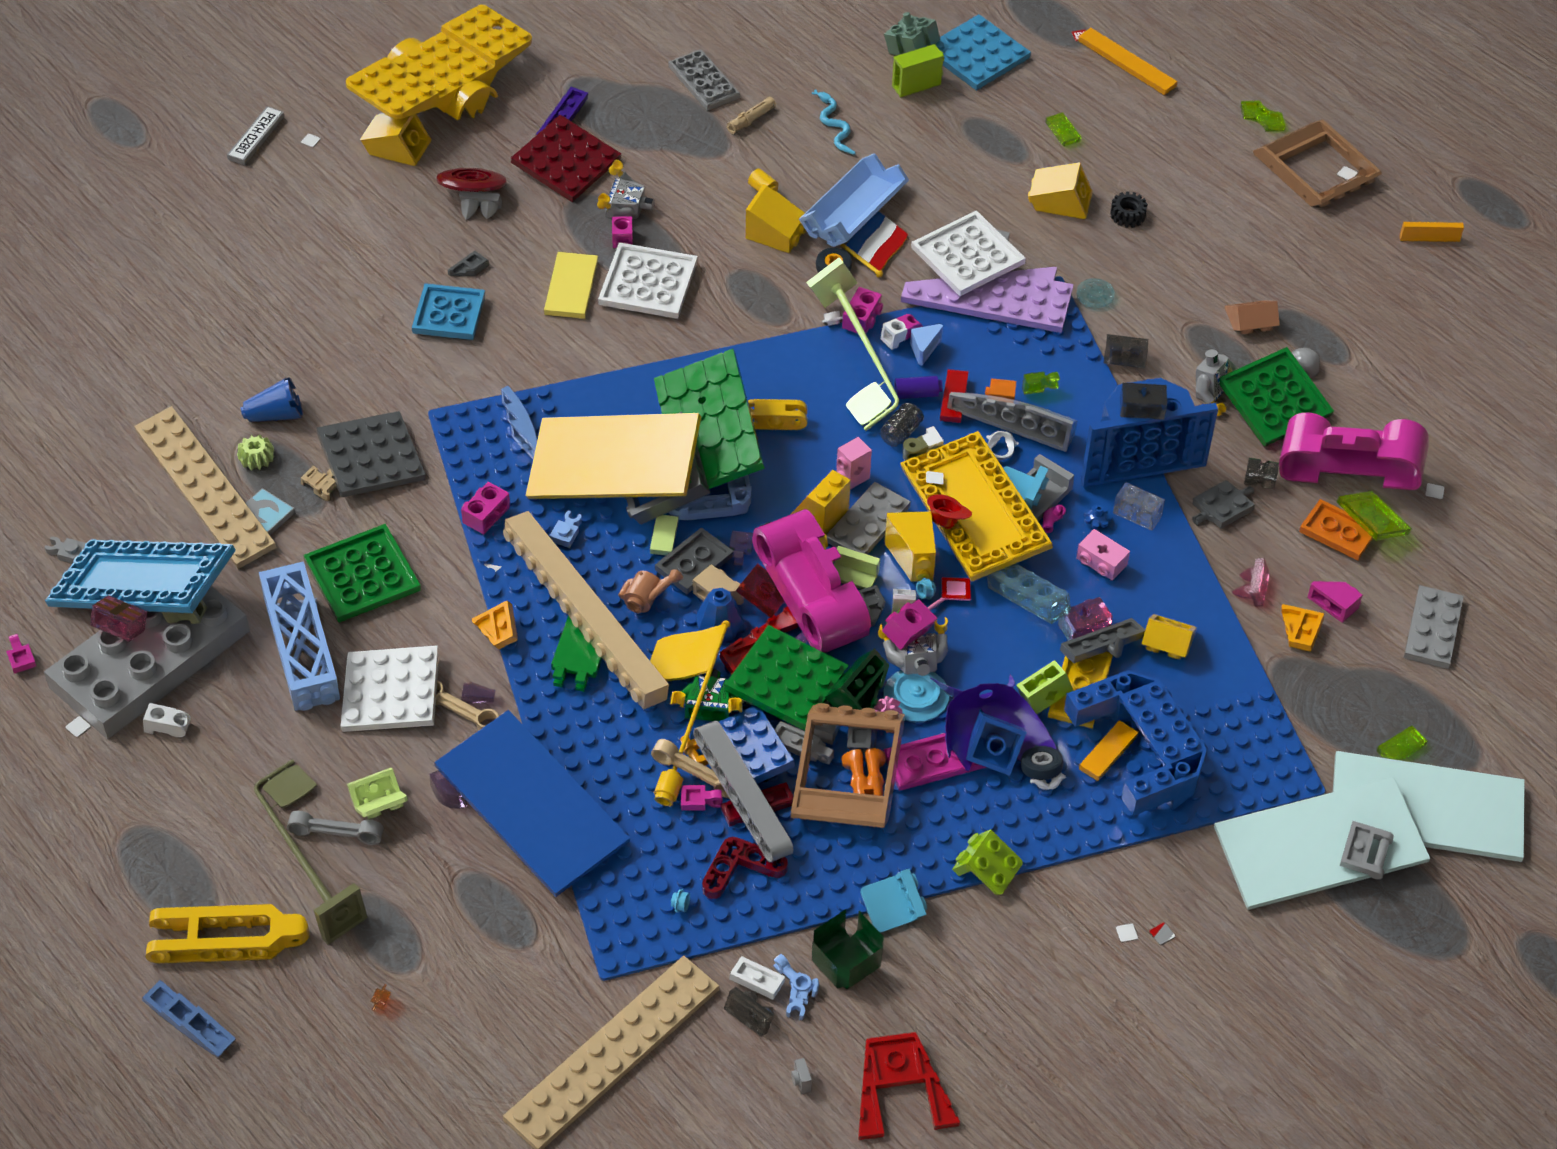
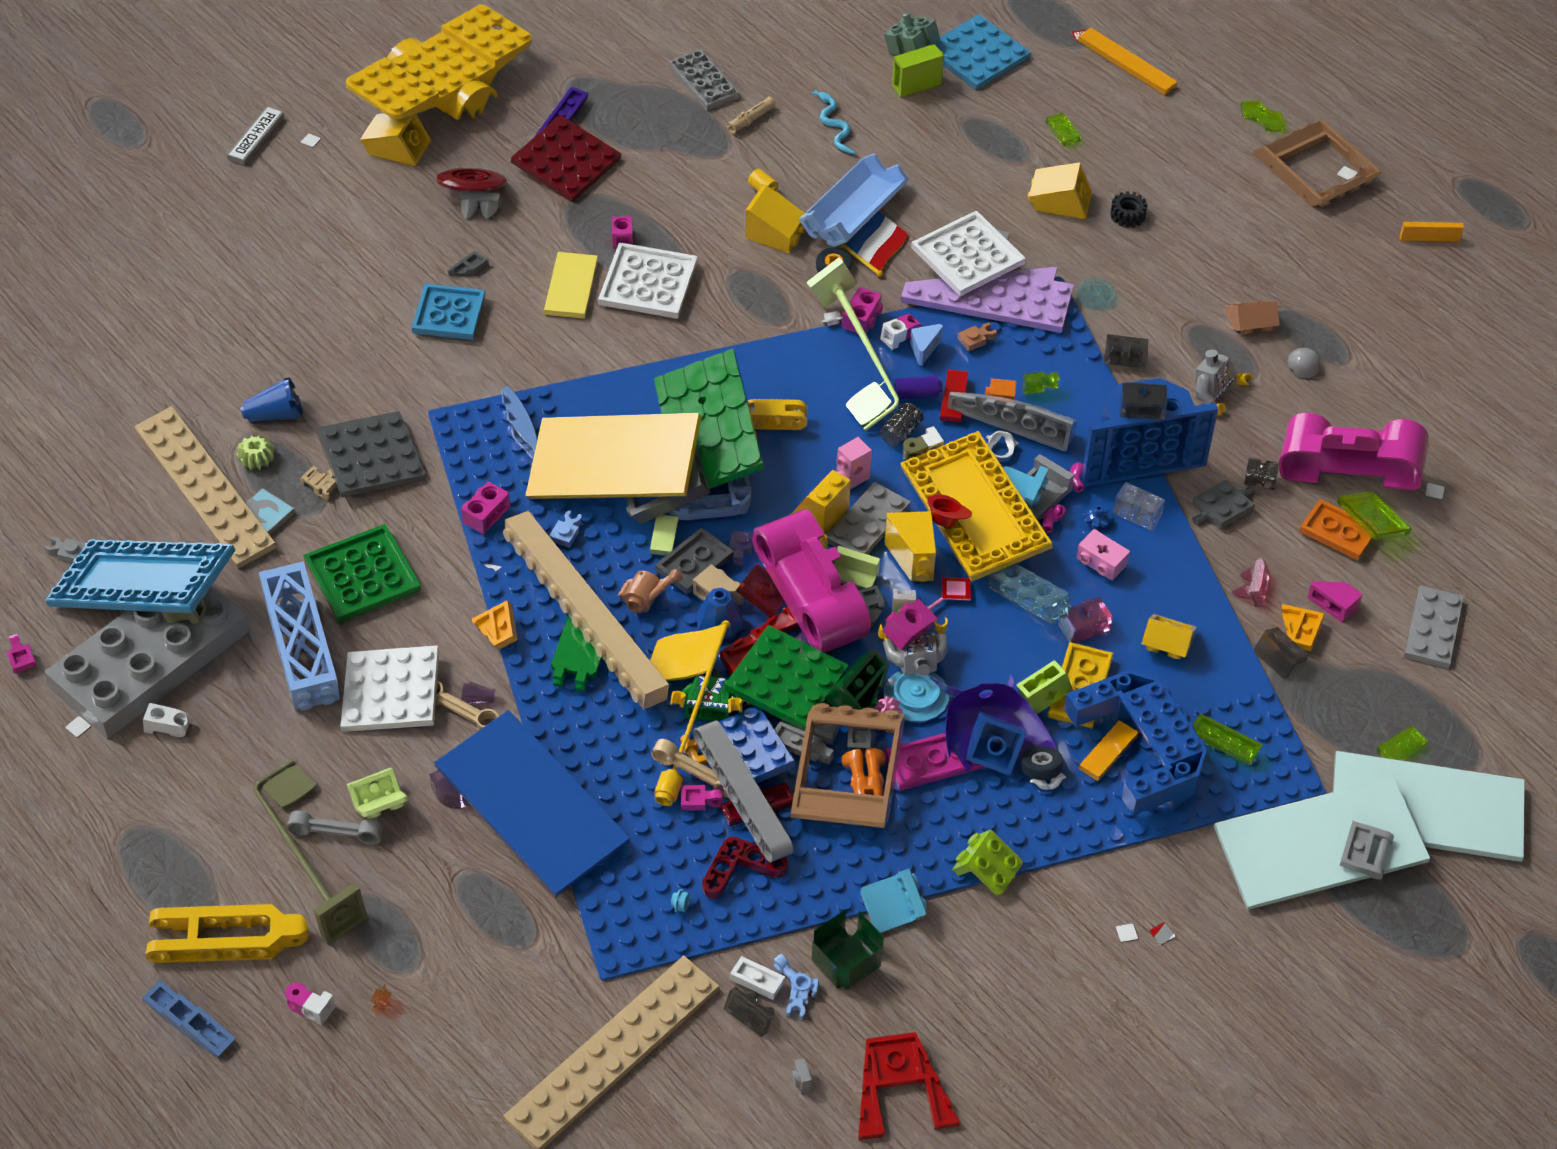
(118, 618): clear pink brick -> none
(309, 1004): none -> leg
(625, 196): torso -> none
(925, 588): medium azure plate -> none
(934, 477): white sticker -> none
(975, 338): none -> nougat plate
(1076, 469): none -> dark pink arm
(1106, 639): dark grey plate -> none
(1227, 739): none -> clear neon green plate
(1272, 393): green plate -> none
(1279, 651): none -> clear smoke panel

